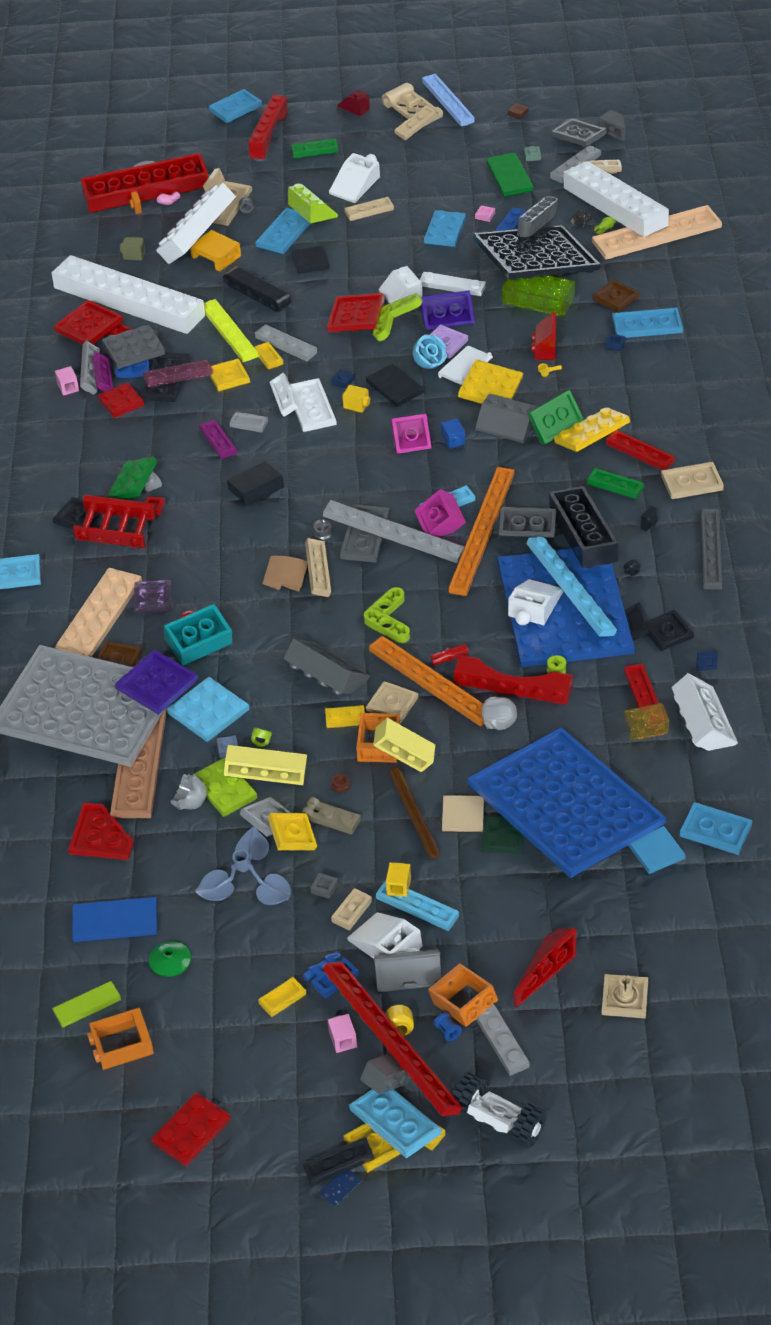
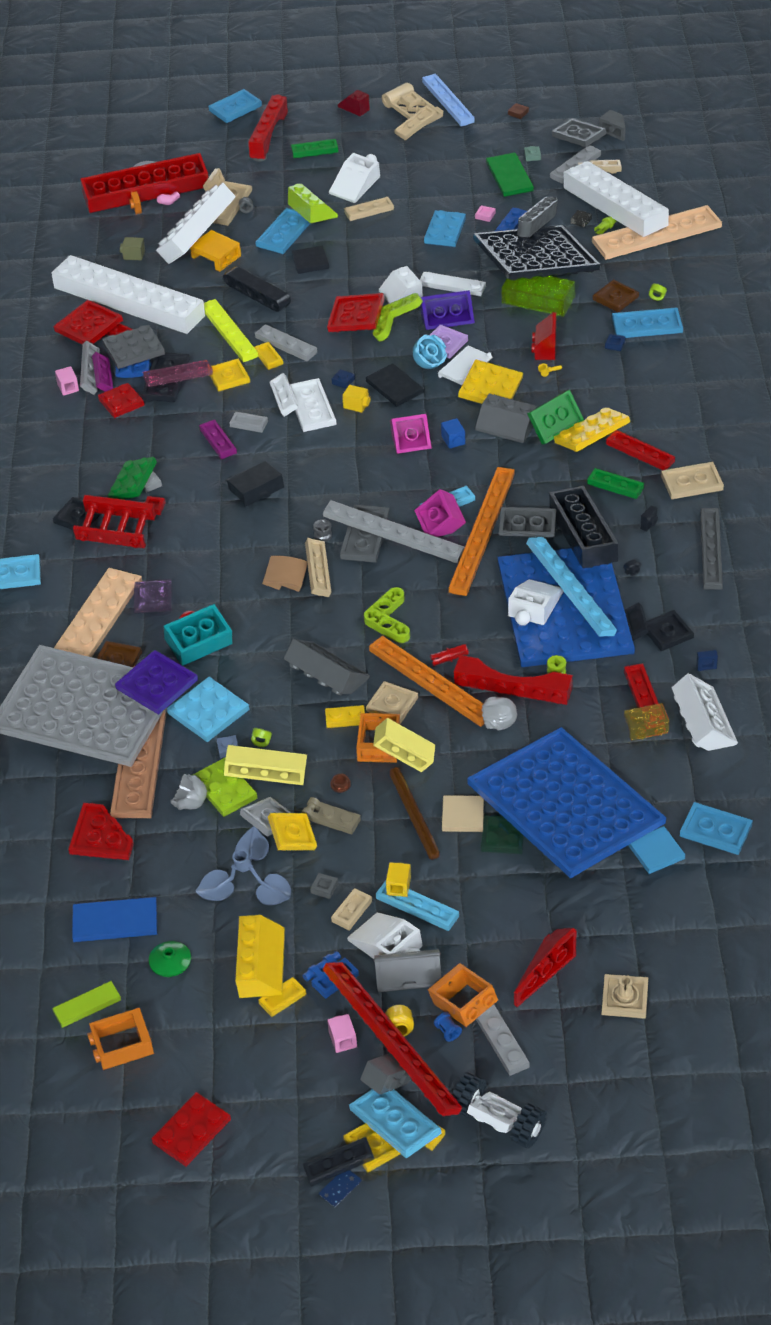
(259, 957): none -> yellow slope
(658, 289): none -> lime tile

